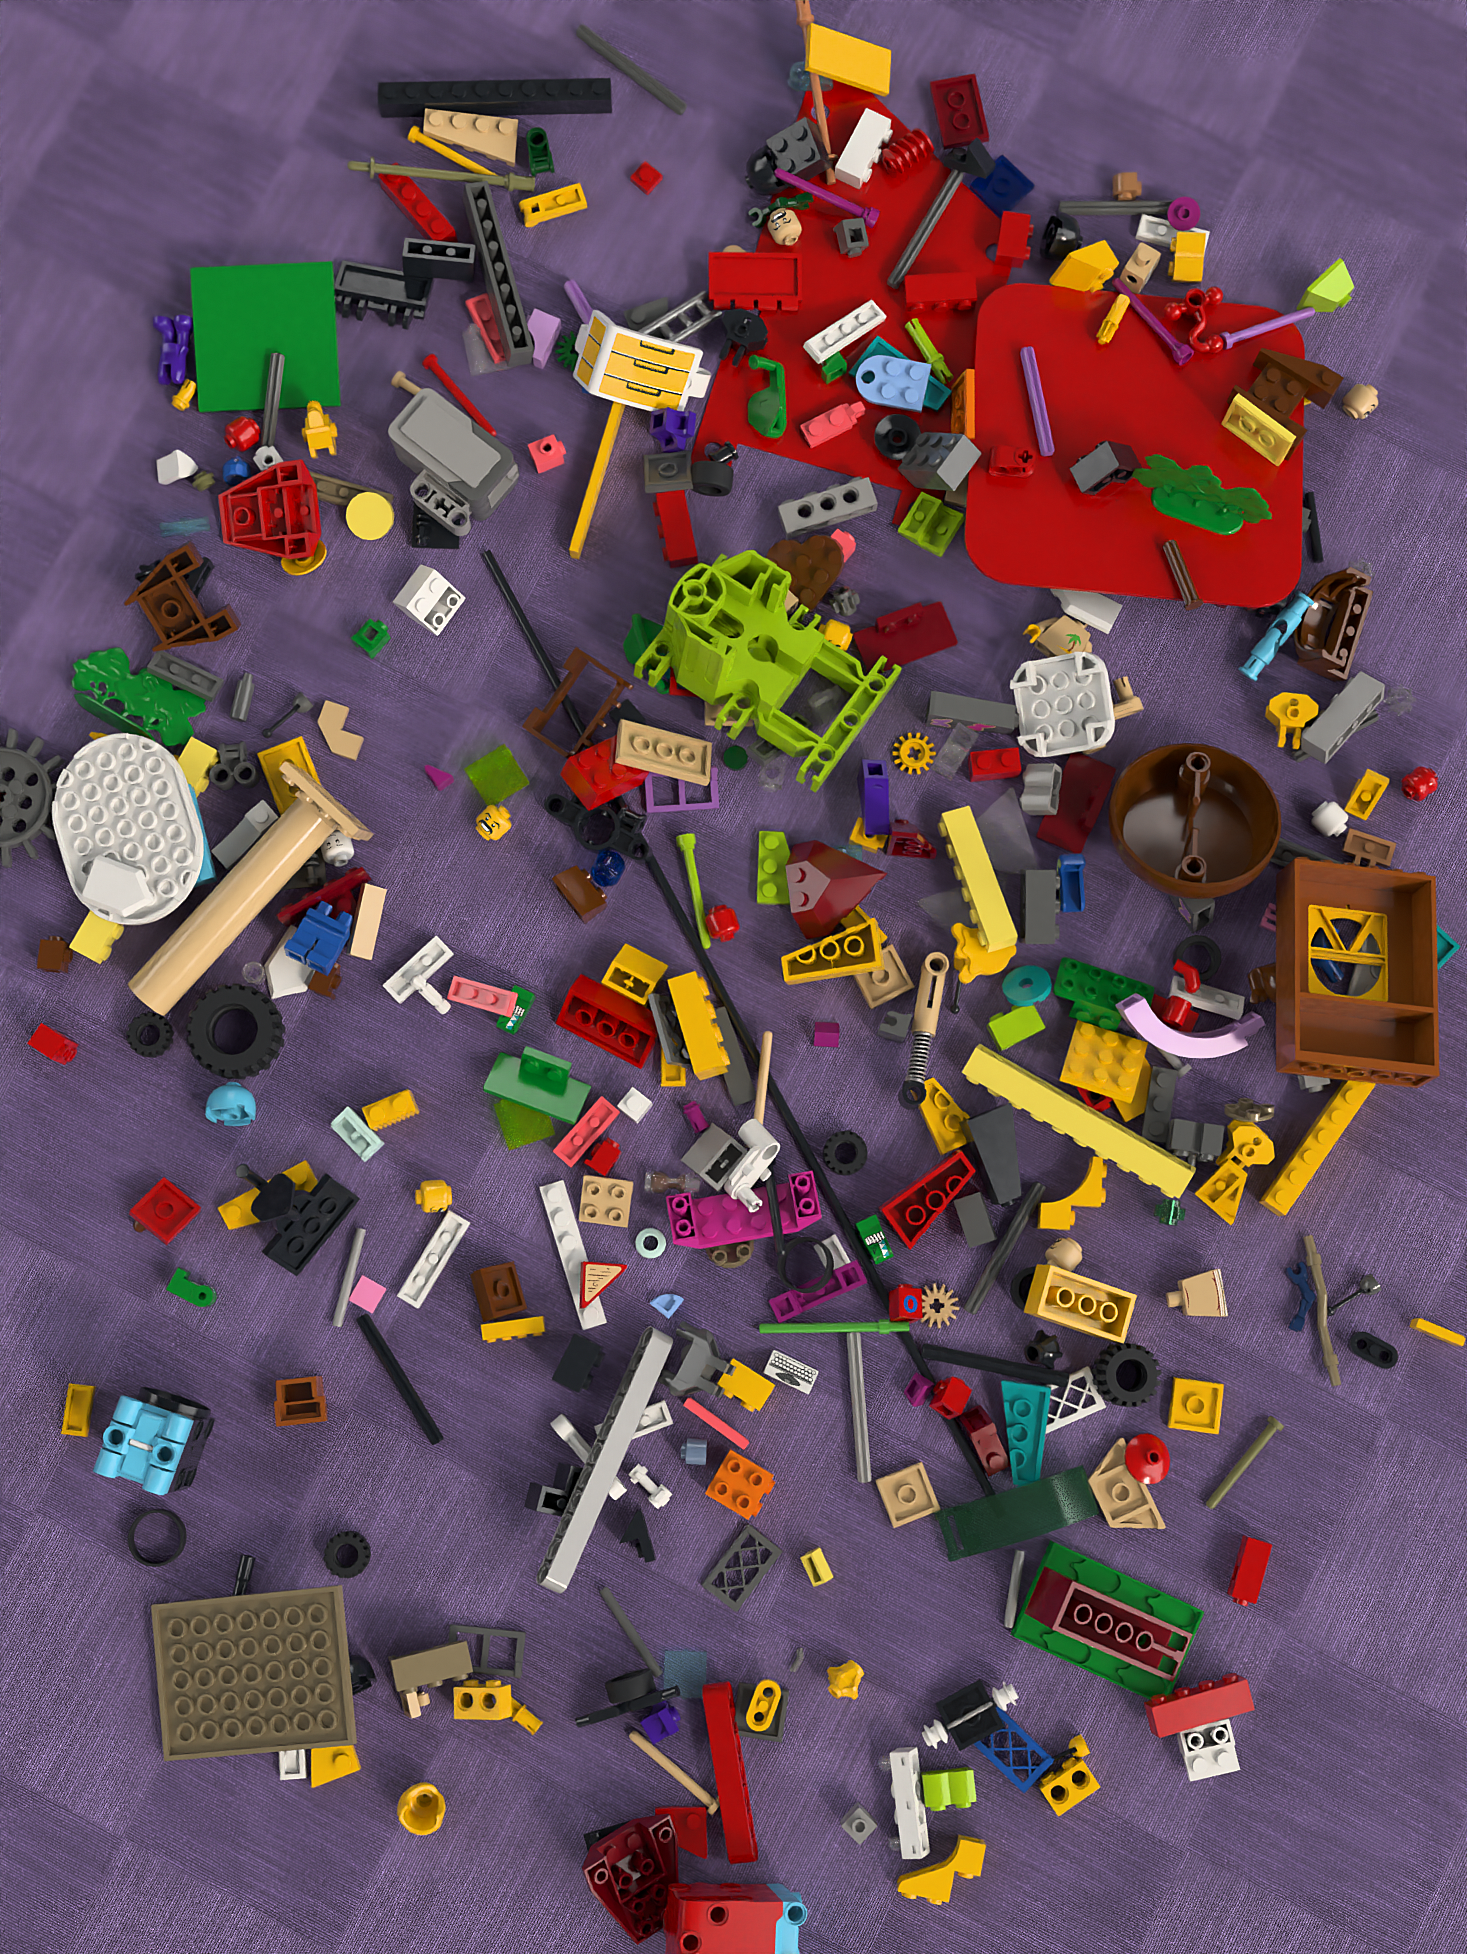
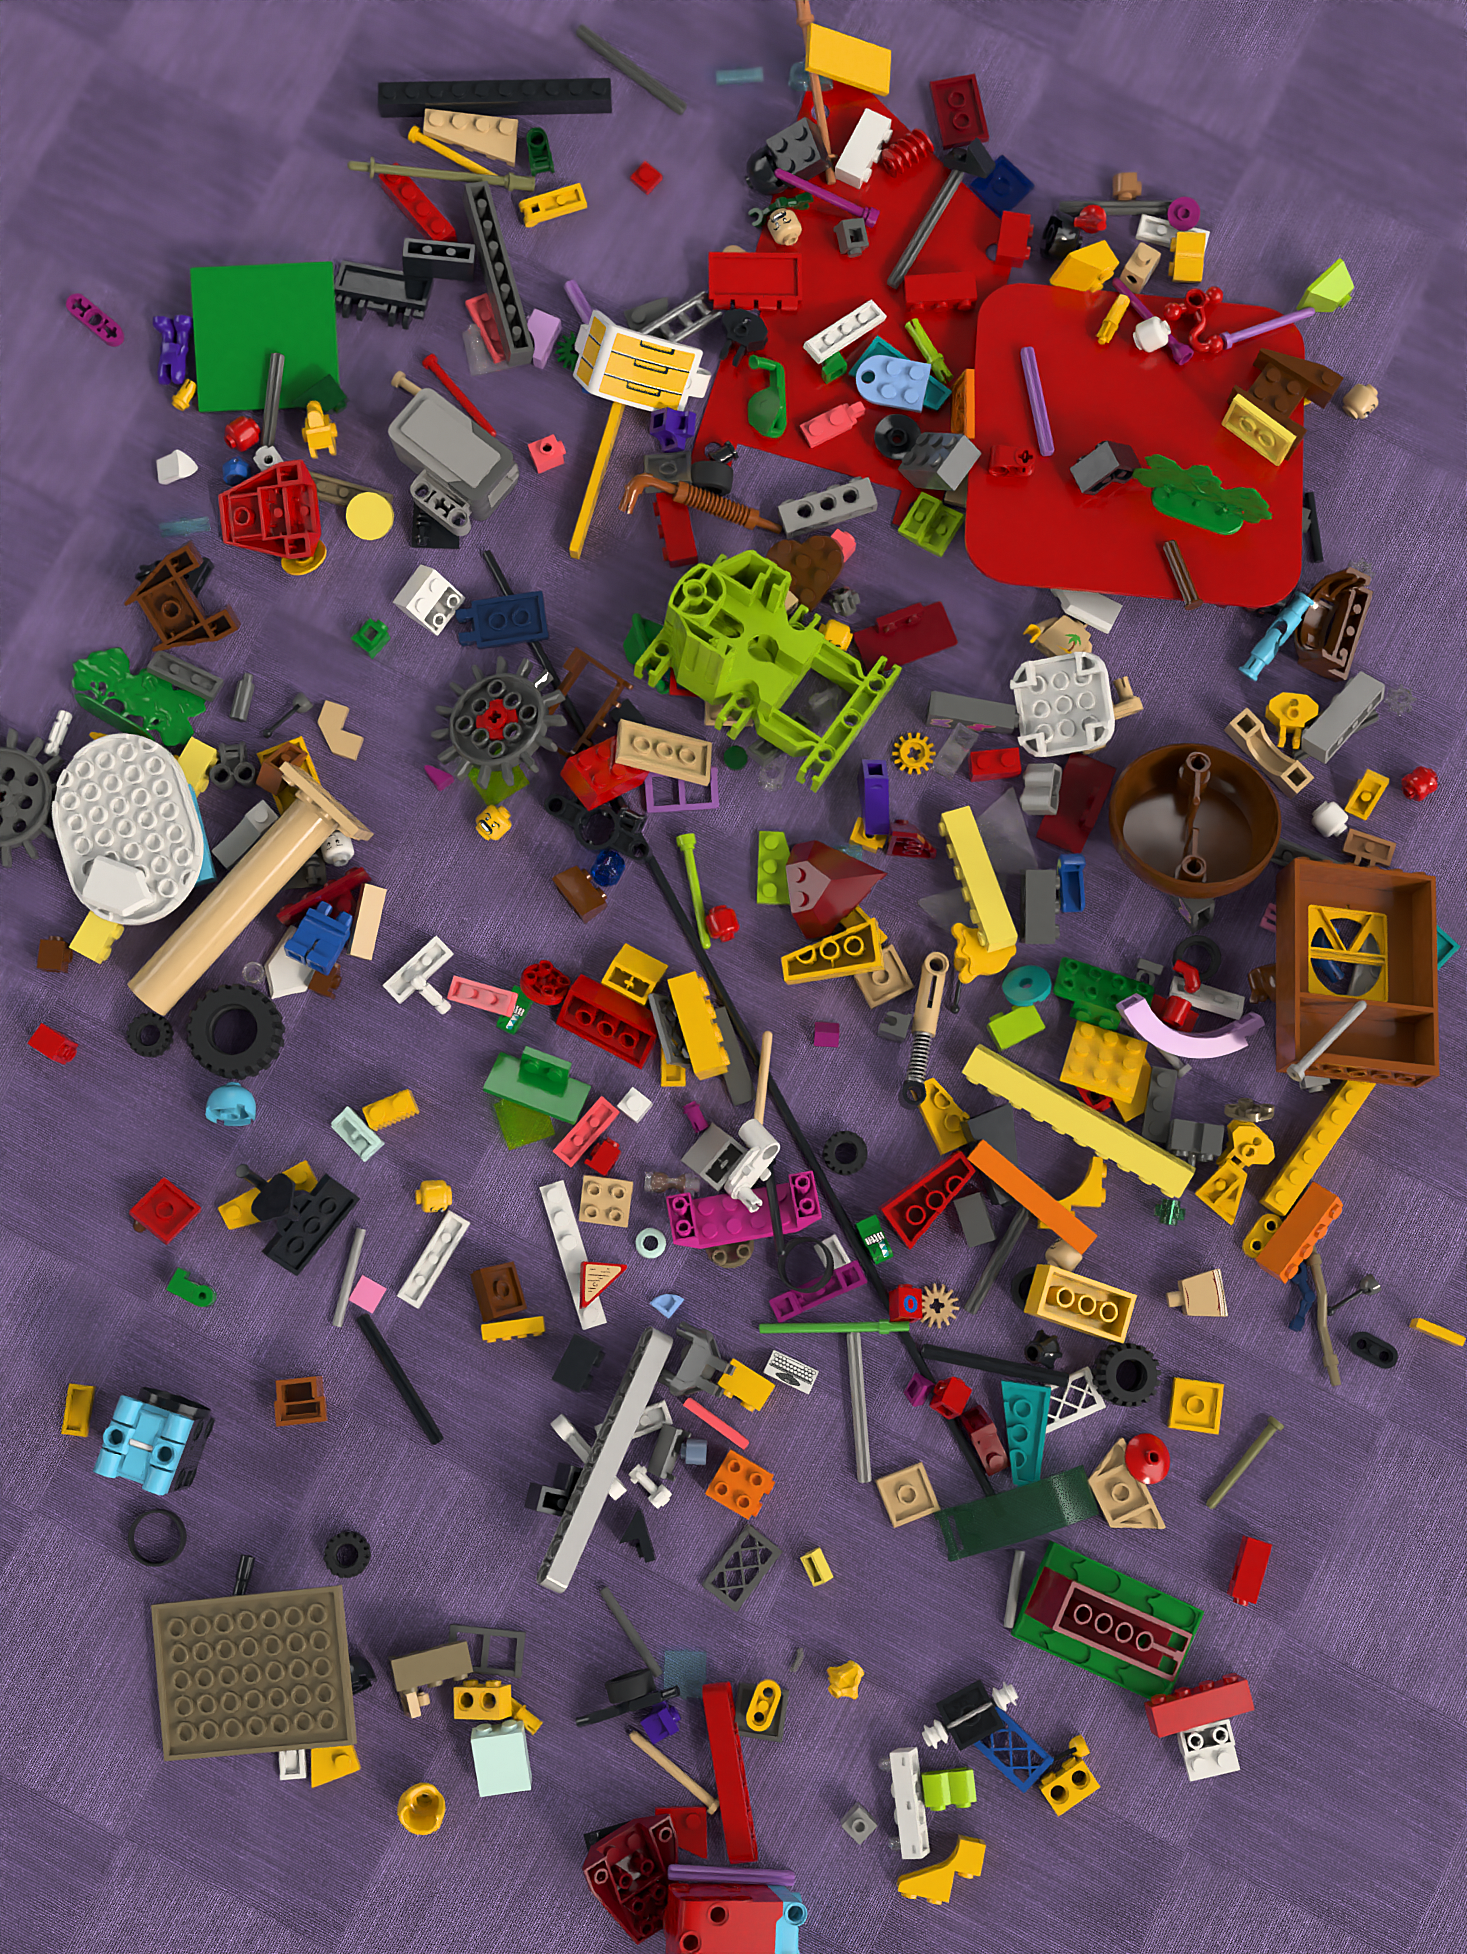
(58, 733): none -> white axle
(92, 310): none -> magenta beam
(203, 481): olive plate -> none
(270, 774): none -> dark orange slope
(327, 393): none -> dark green slope
(498, 722): none -> dark grey gear
(501, 1758): none -> light aqua brick
(505, 620): none -> dark blue tile
(544, 983): none -> red tile
(667, 1451): none -> dark grey hinge
(697, 499): none -> dark orange piece
(731, 1875): none -> medium lavender axle
(739, 76): none -> clear light blue pin
(1032, 1196): none -> orange tile
(1091, 219): none -> red piece
(1149, 968): none -> dark grey tile
(1151, 334): none -> white head
(1251, 737): none -> tan arch
(1261, 1234): none -> yellow plate
(1296, 1071): none -> light grey bar
(1299, 1233): none -> orange brick

